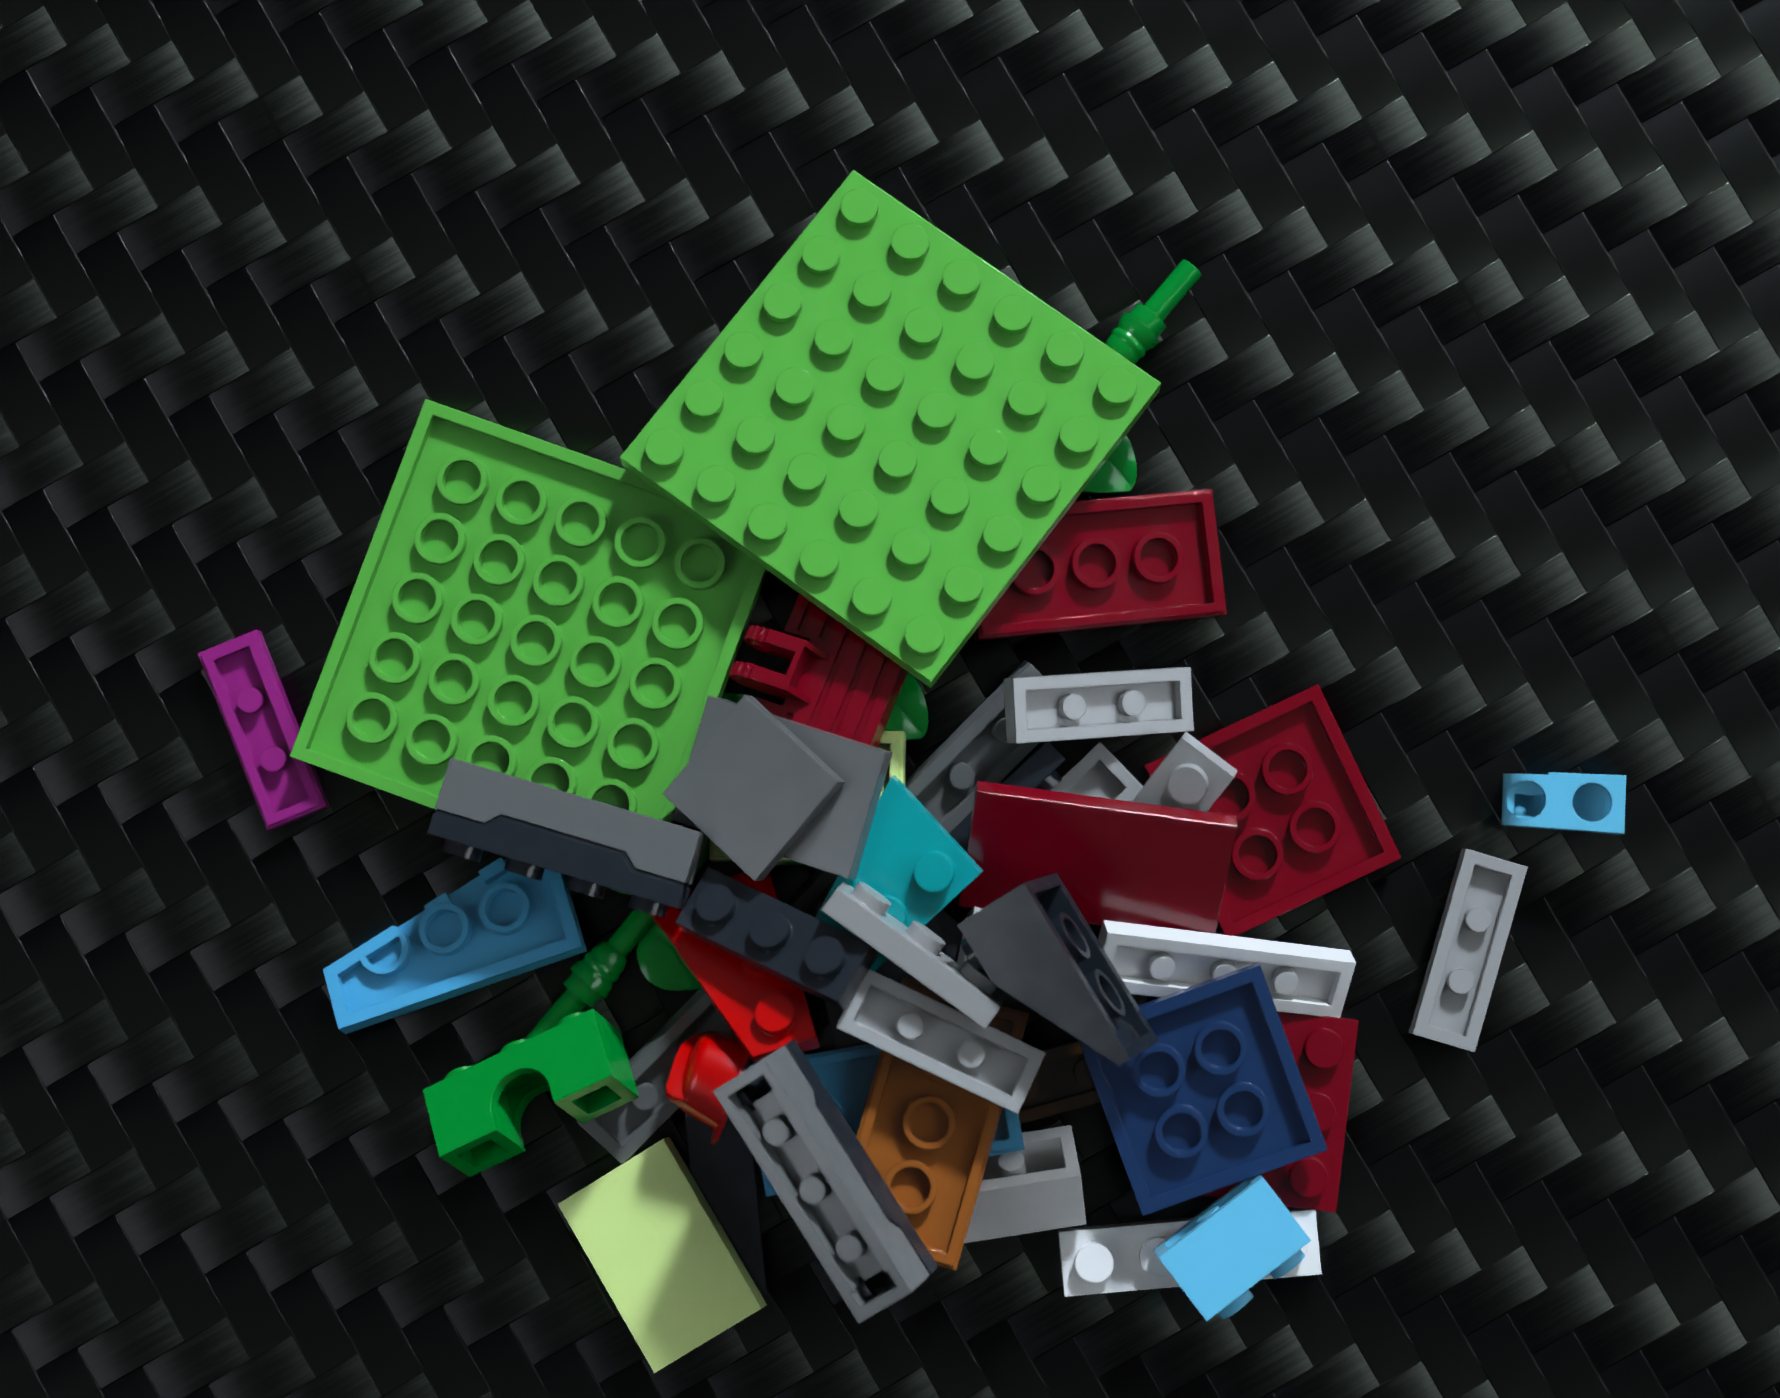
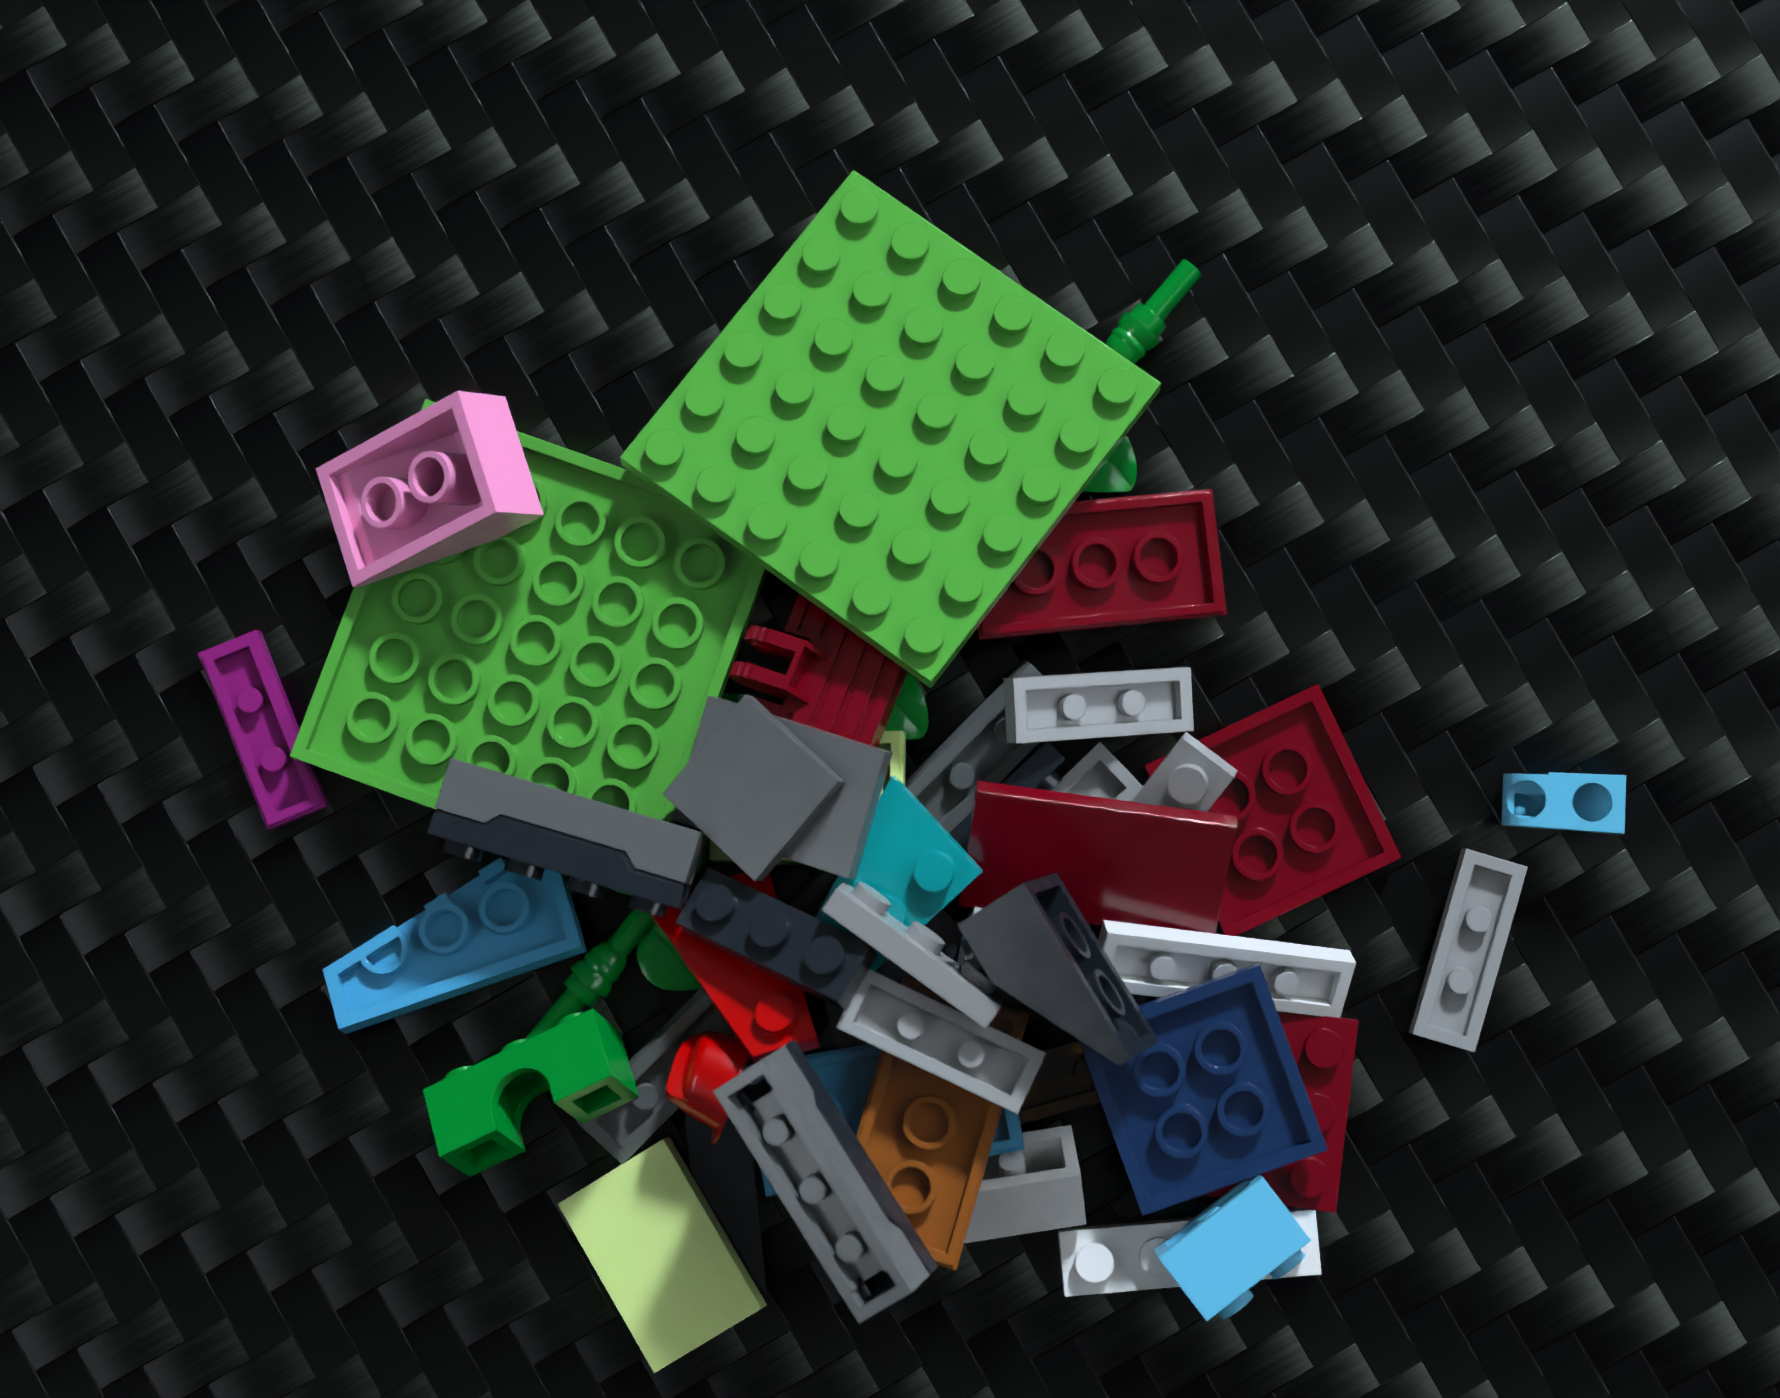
(429, 487): none -> bright pink slope

